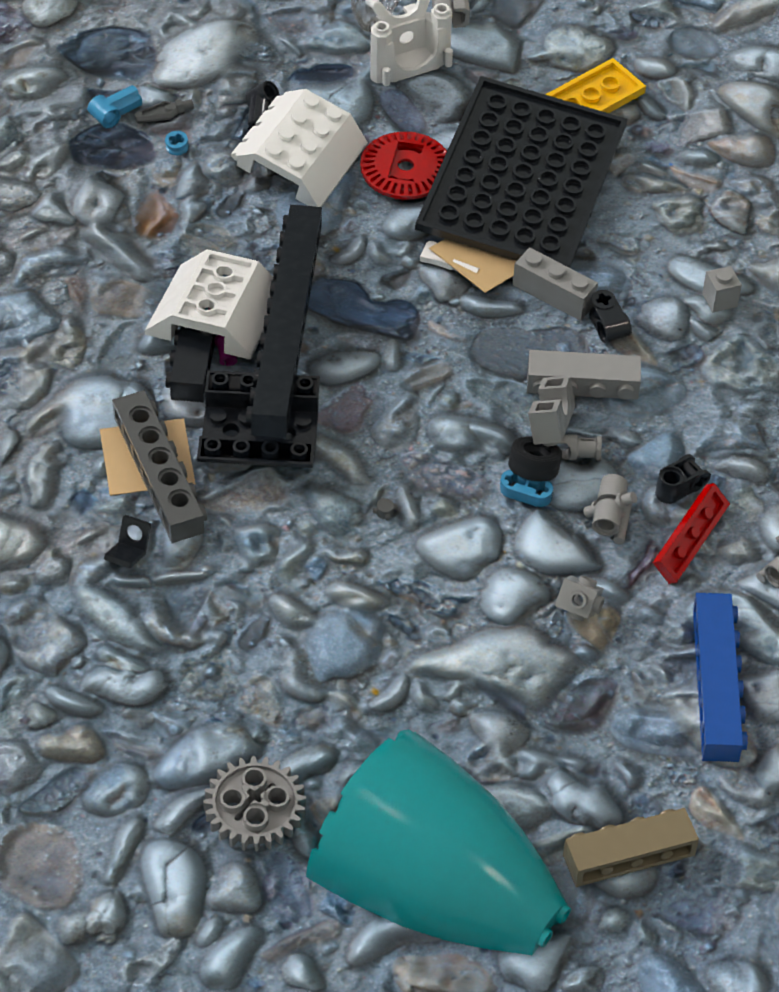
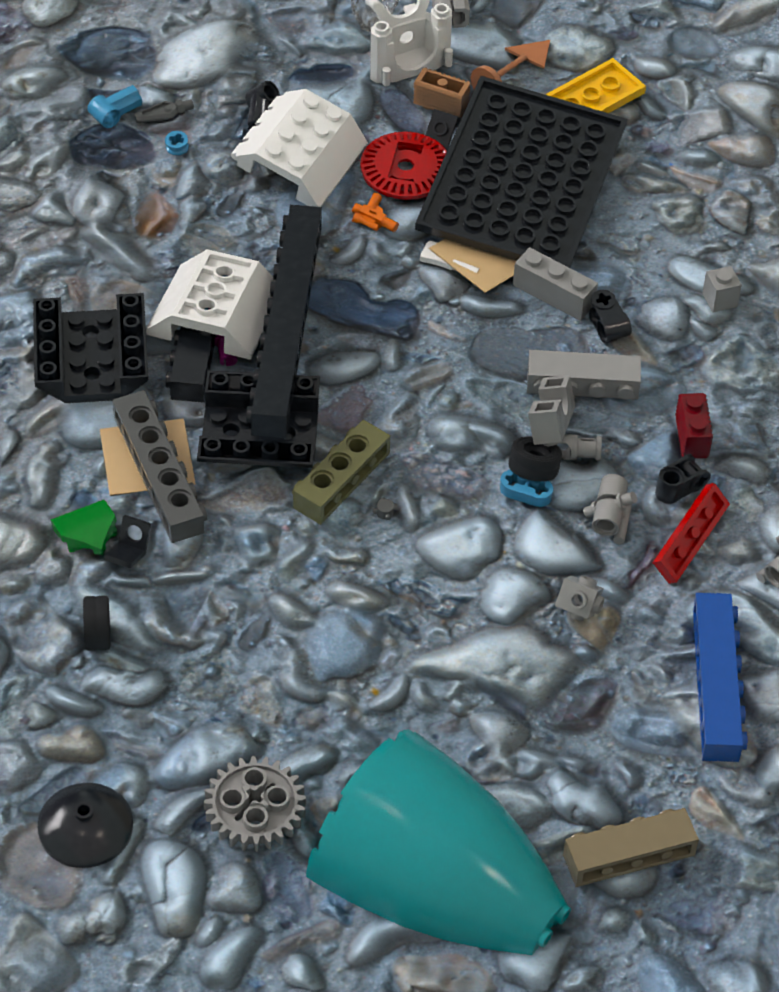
(67, 356): none -> black slope
(87, 527): none -> green slope
(89, 838): none -> black dish
(96, 623): none -> black tyre
(341, 471): none -> olive brick
(372, 215): none -> orange piece
(441, 92): none -> medium nougat brick
(442, 127): none -> black bracket
(532, 52): none -> nougat piece
(694, 425): none -> dark red brick

